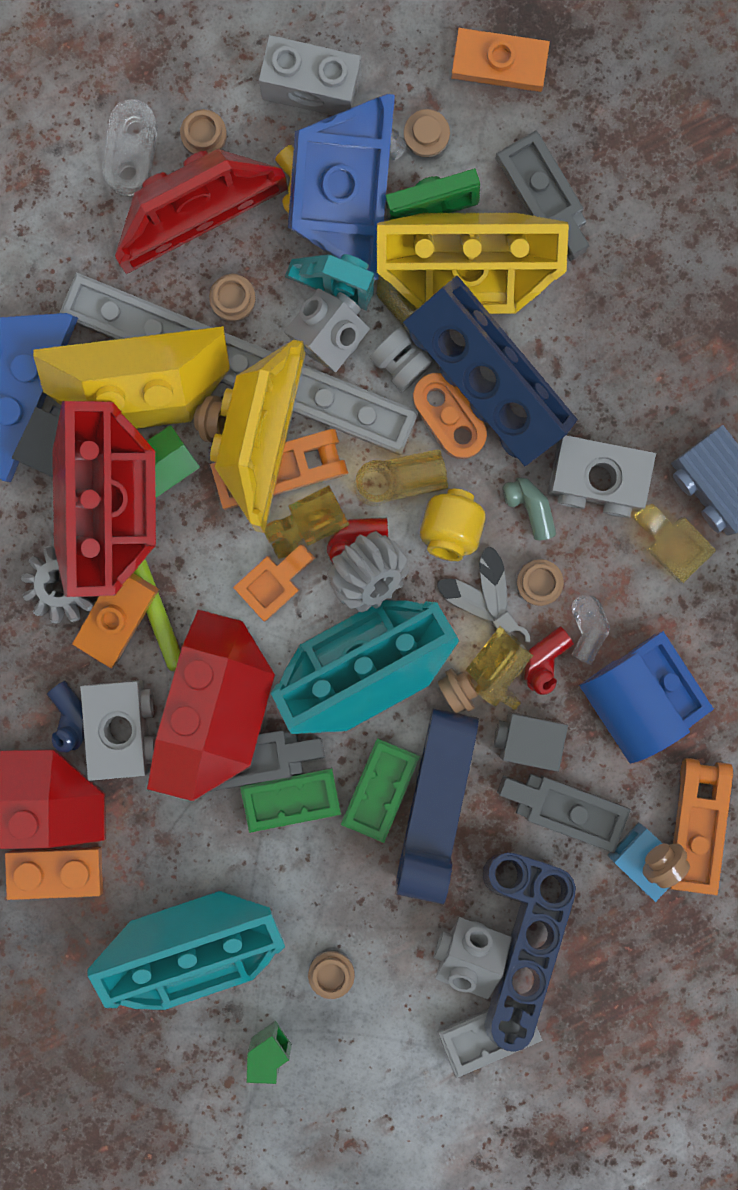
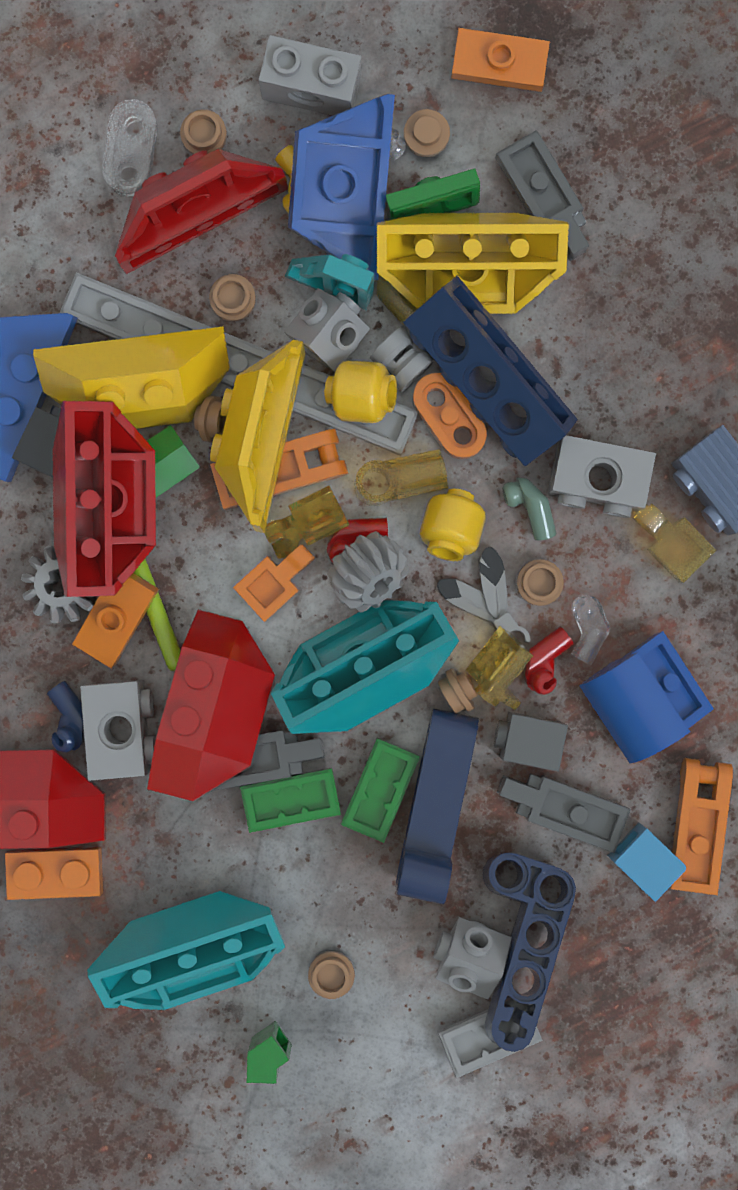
(361, 391): none -> yellow head
(666, 865): medium nougat plate -> none

